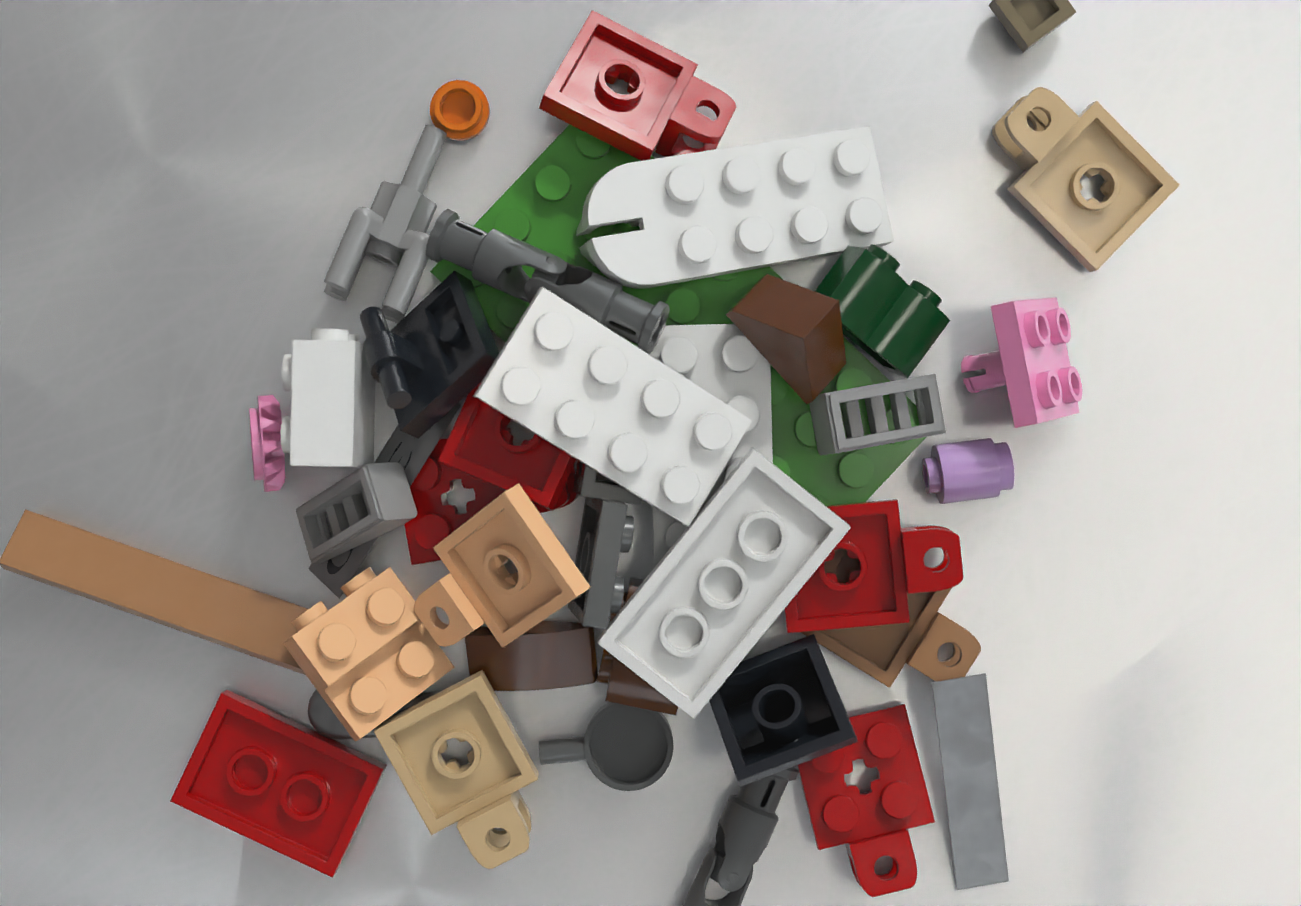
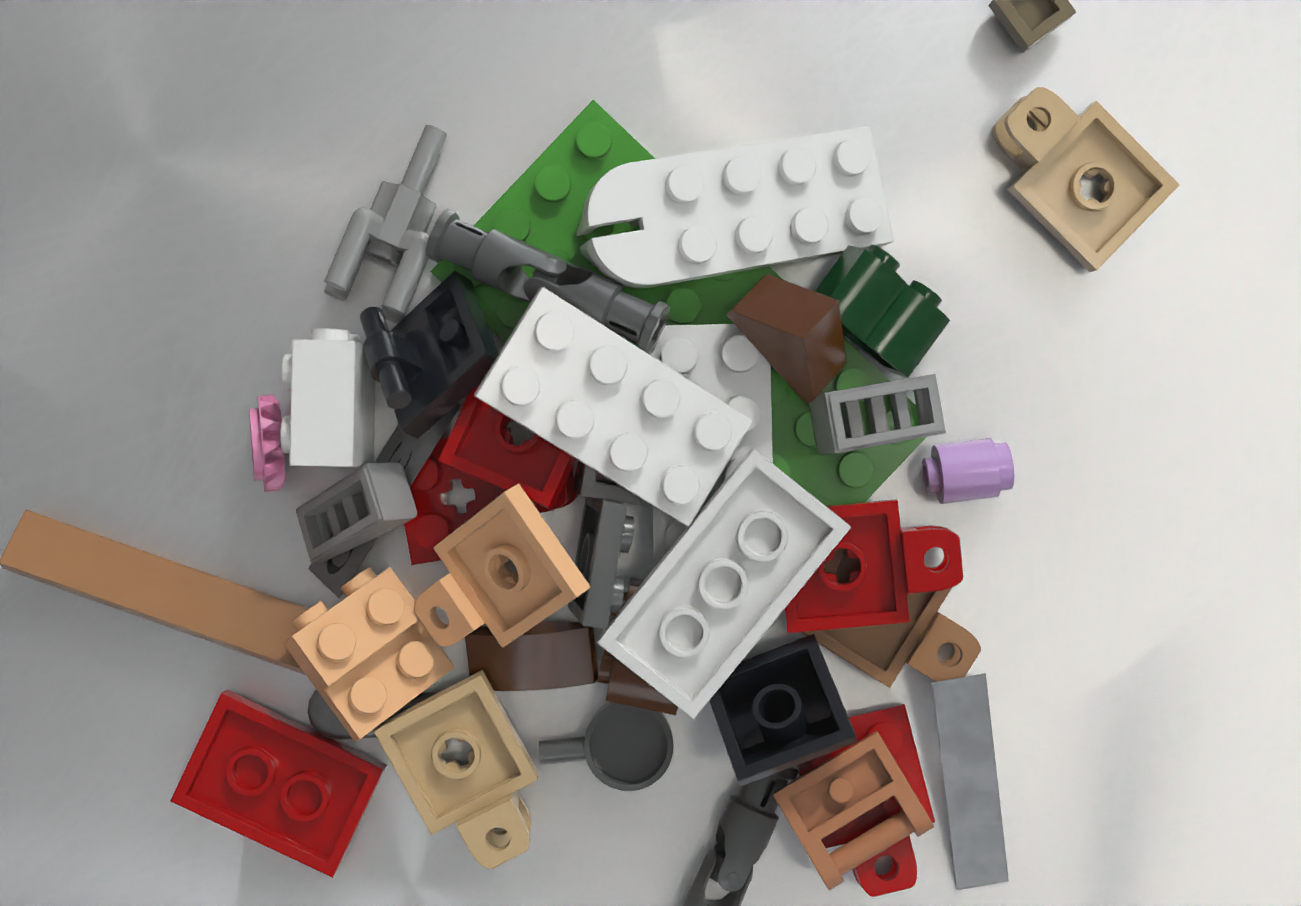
(460, 110): orange plate -> none
(659, 98): plate -> none
(842, 792): none -> nougat plate
(1029, 362): bright pink plate -> none

